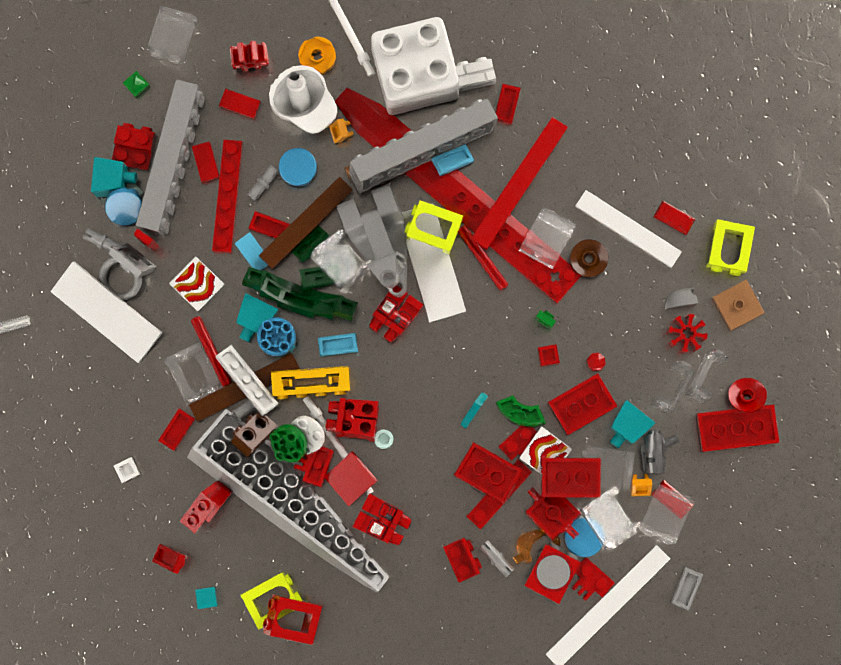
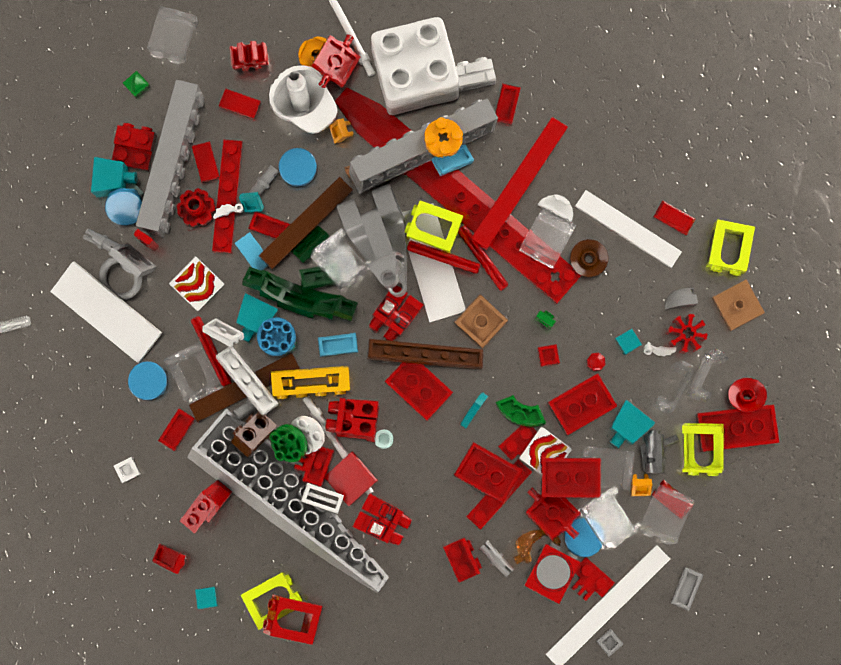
(147, 380): none -> dark azure tile
(202, 214): none -> red plant
(223, 332): none -> white tile
(226, 209): none -> white piece
(251, 202): none -> teal tile
(306, 492): none -> white tile
(335, 61): none -> plate
(419, 388): none -> red plate
(425, 354): none -> reddish brown tile
(444, 148): none -> light orange plate
(444, 257): none -> red axle
(481, 321): none -> medium nougat plate
(559, 205): none -> white plate
(609, 642): none -> light grey tile
(628, 341): none -> teal tile
(663, 351): none -> white piece
(690, 464): none -> neon yellow panel

